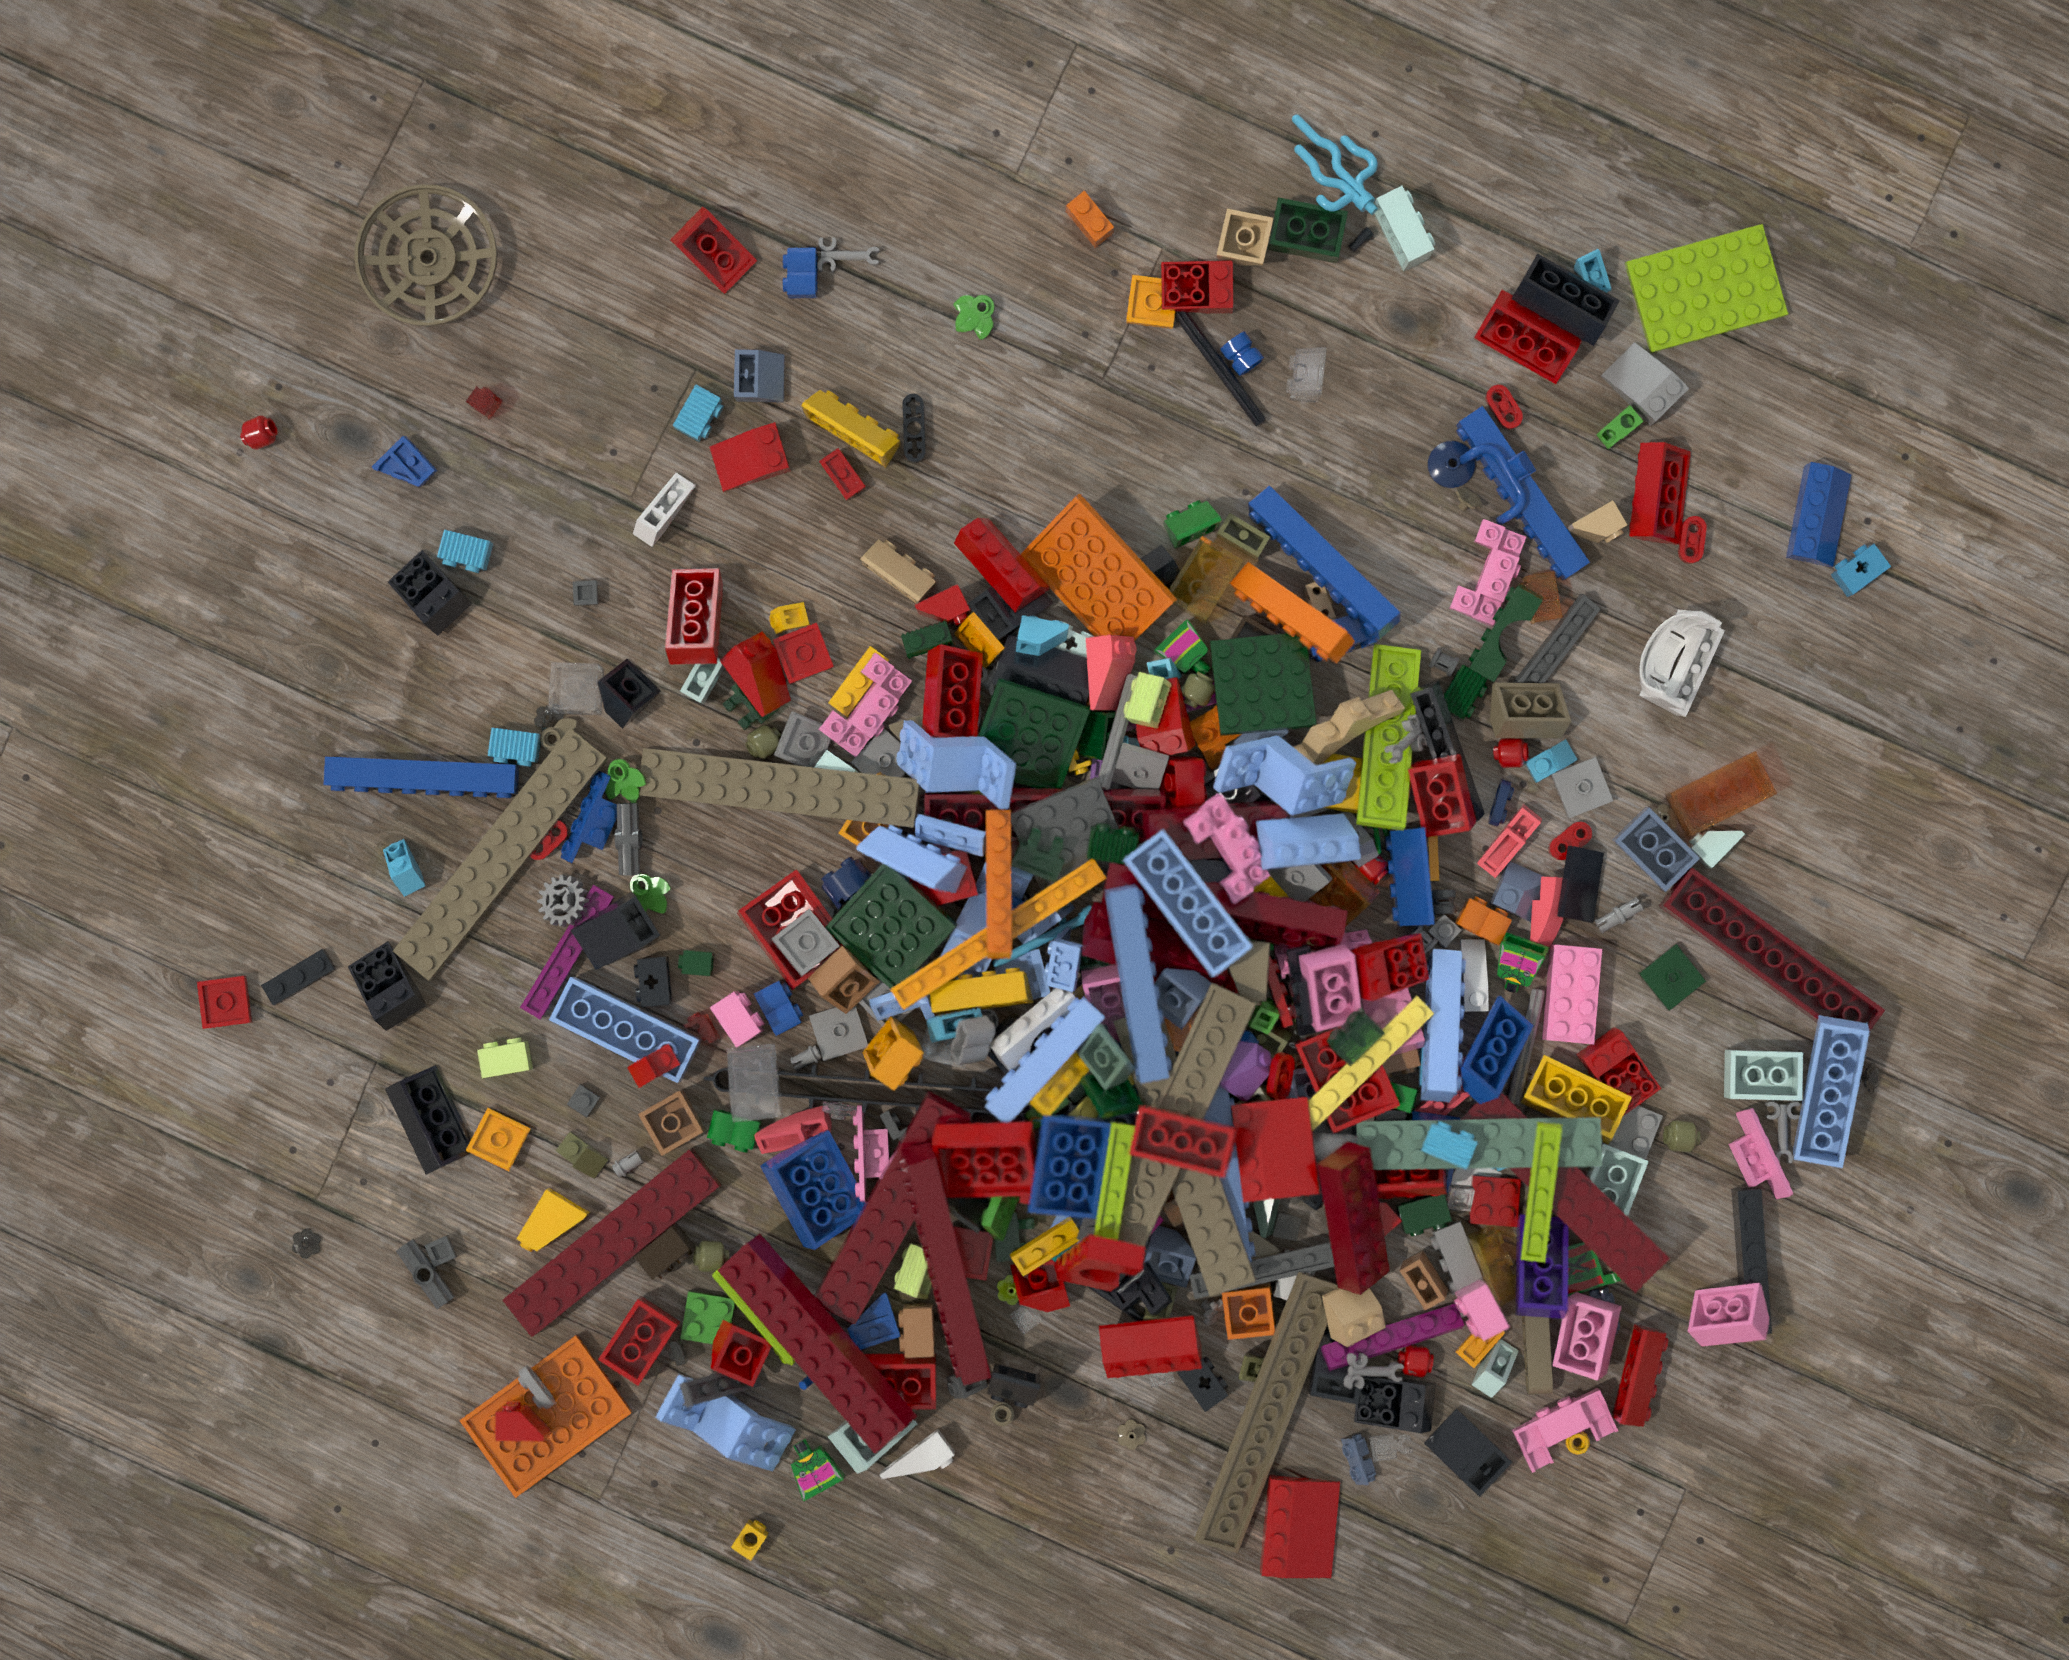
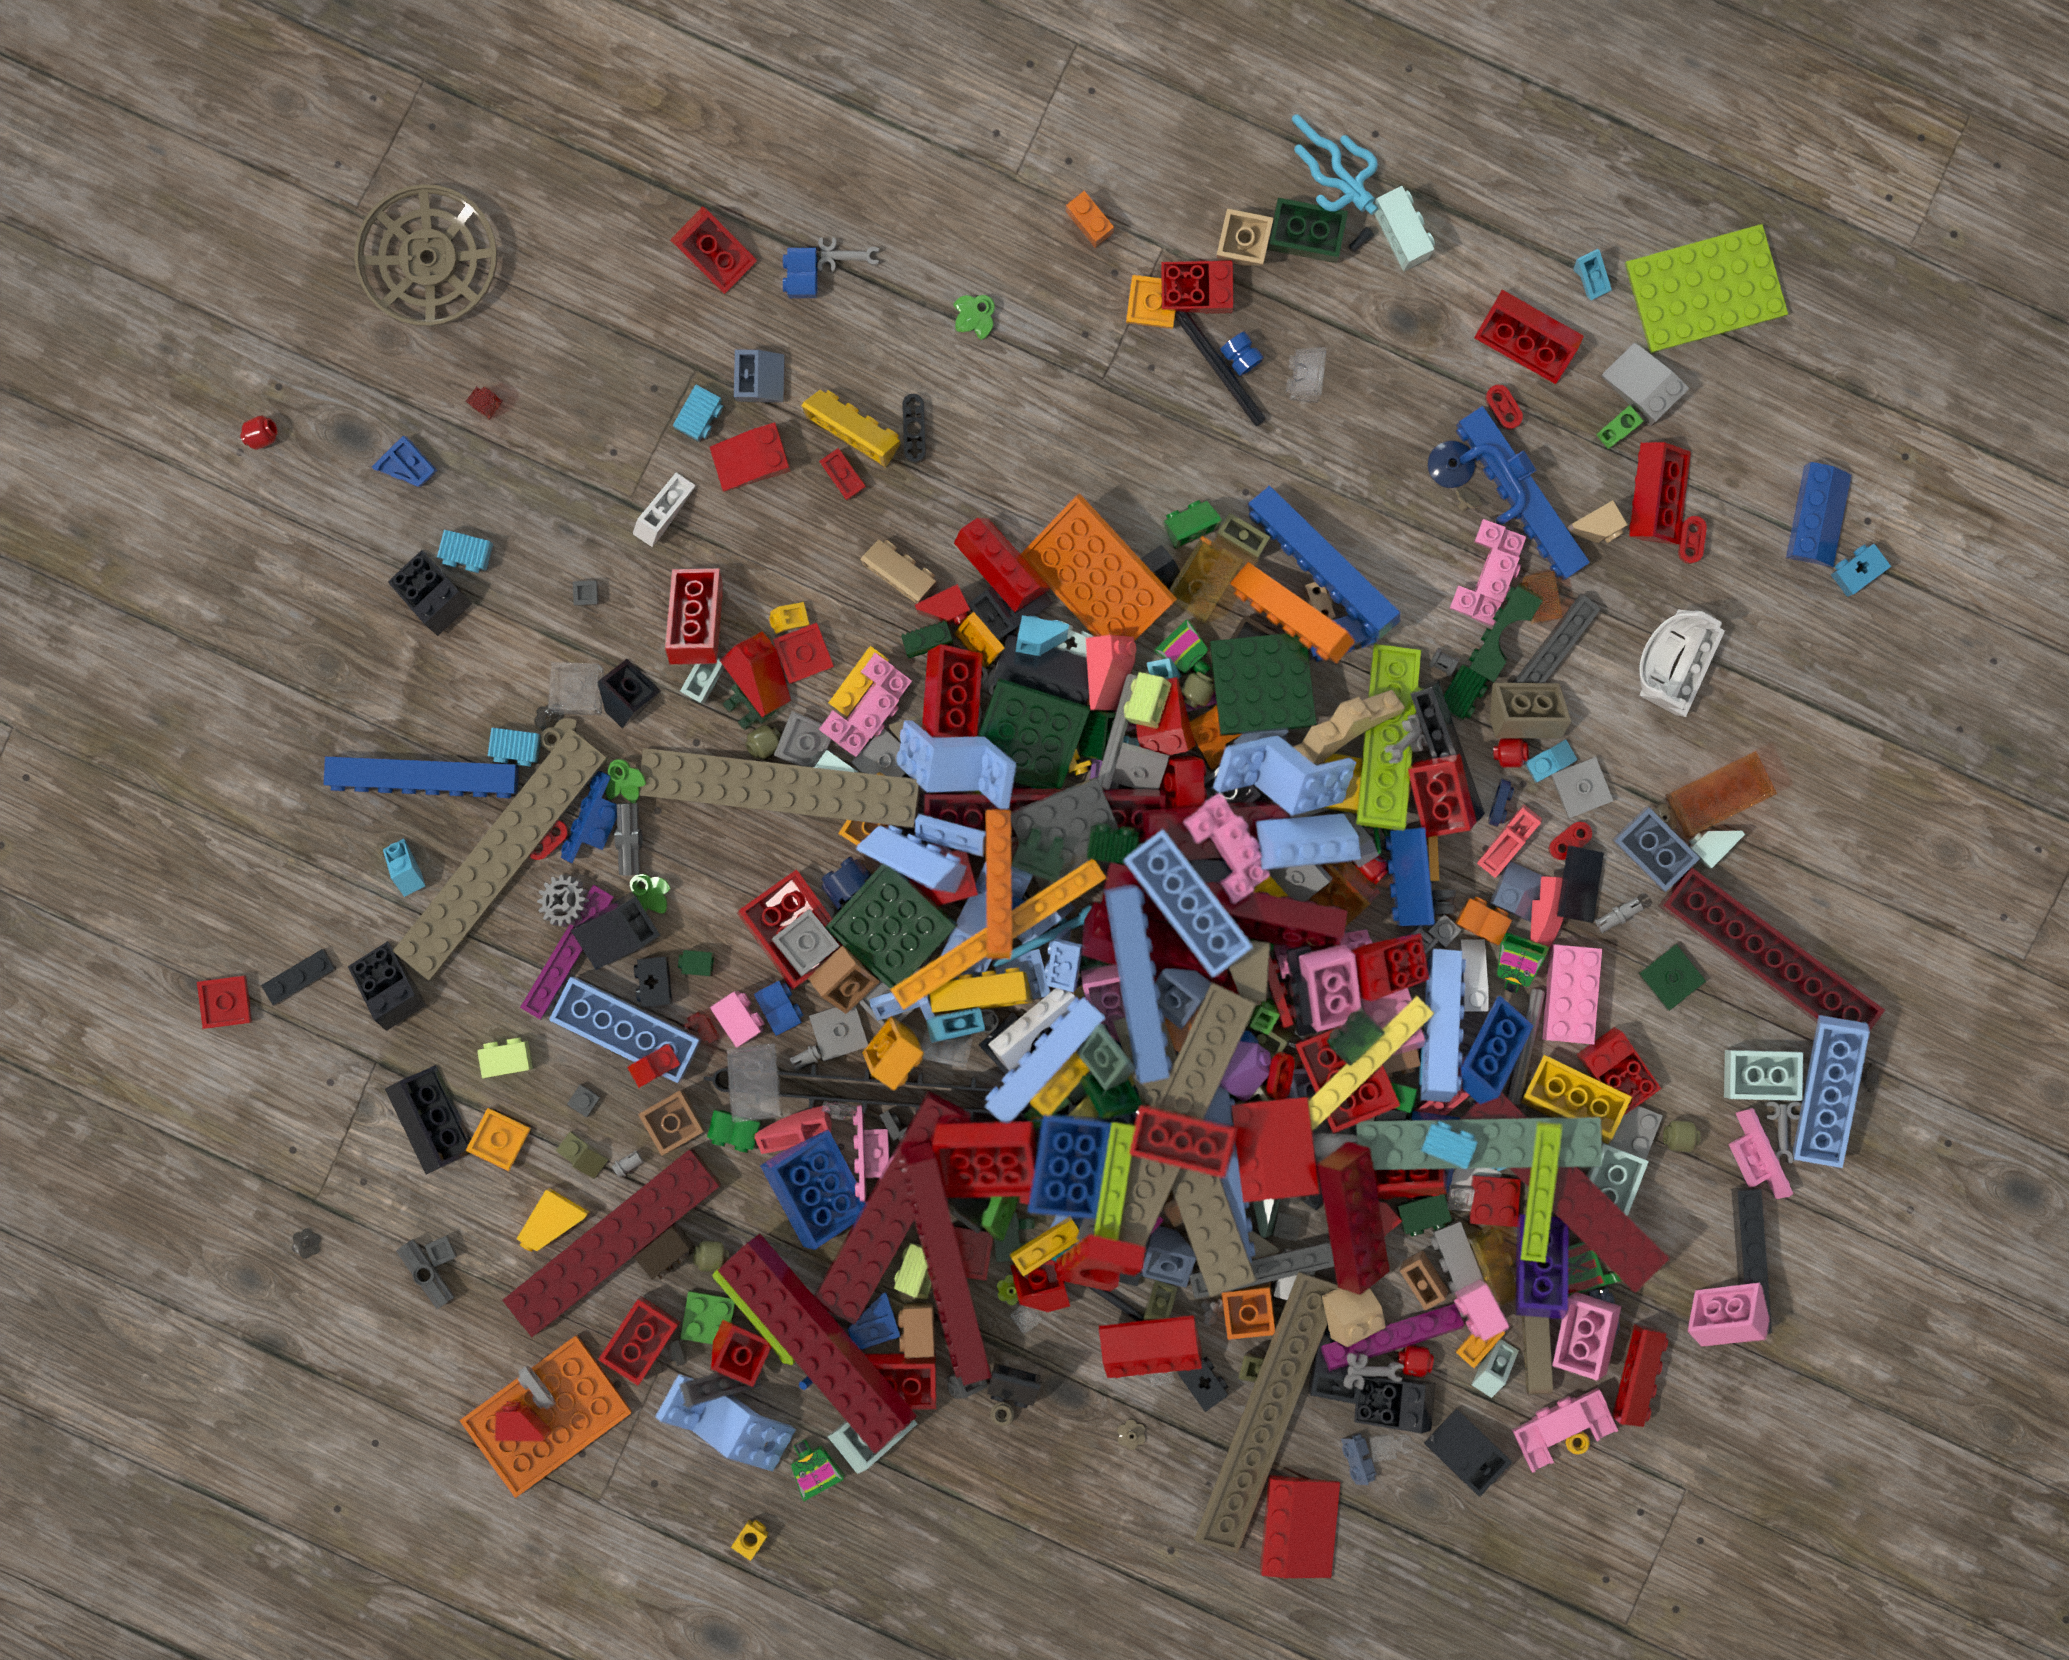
(923, 1457): white slope -> none
(972, 1040): light grey brick -> none
(1143, 1287): black plate -> none
(1565, 299): black brick -> none

